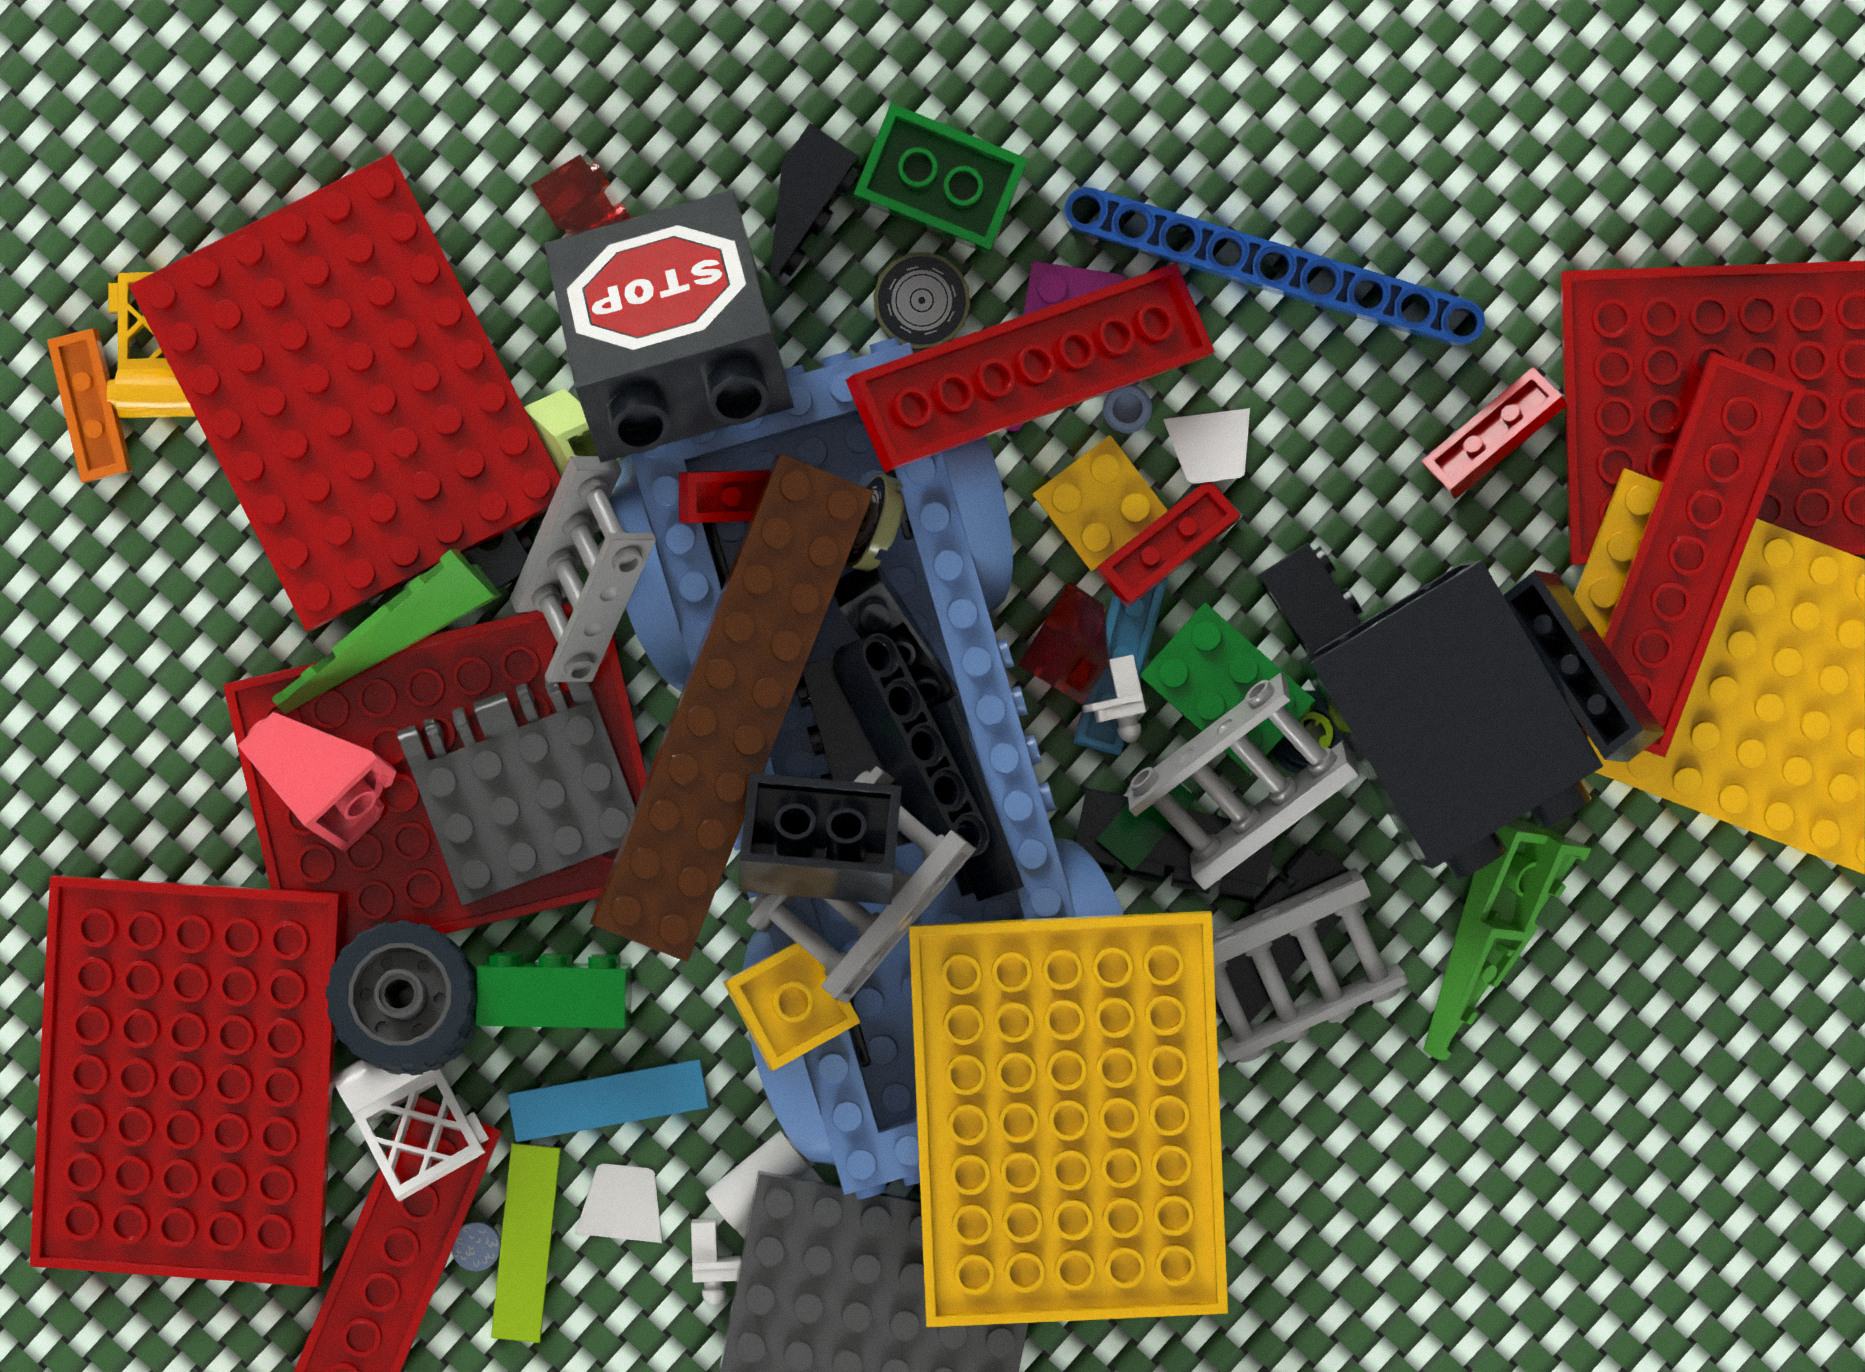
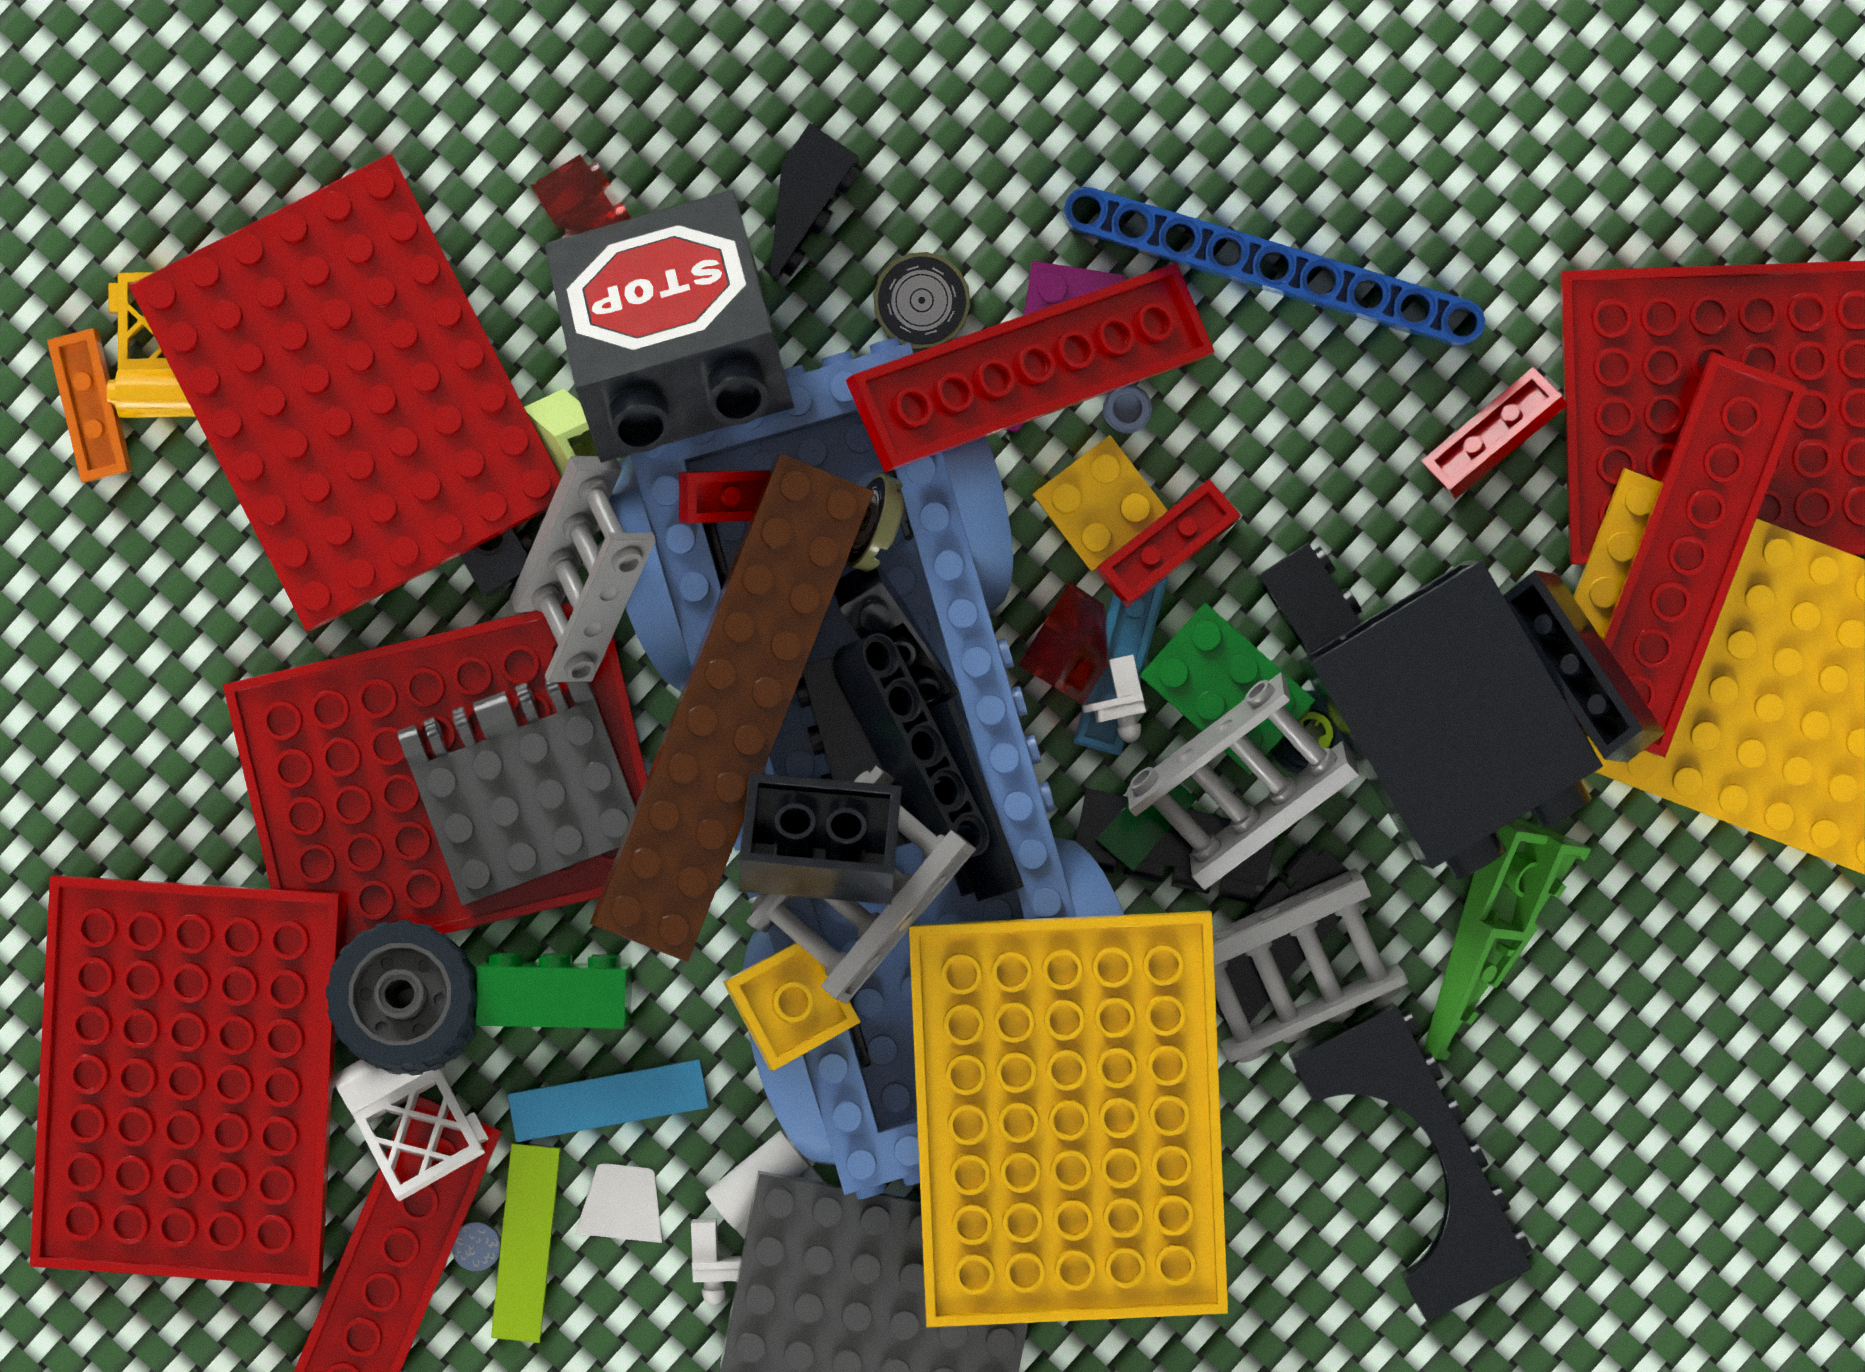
(320, 777): coral slope -> none
(423, 608): bright green wedge -> none
(940, 178): green brick -> none
(1211, 444): white sticker -> none
(1474, 1241): none -> black arch

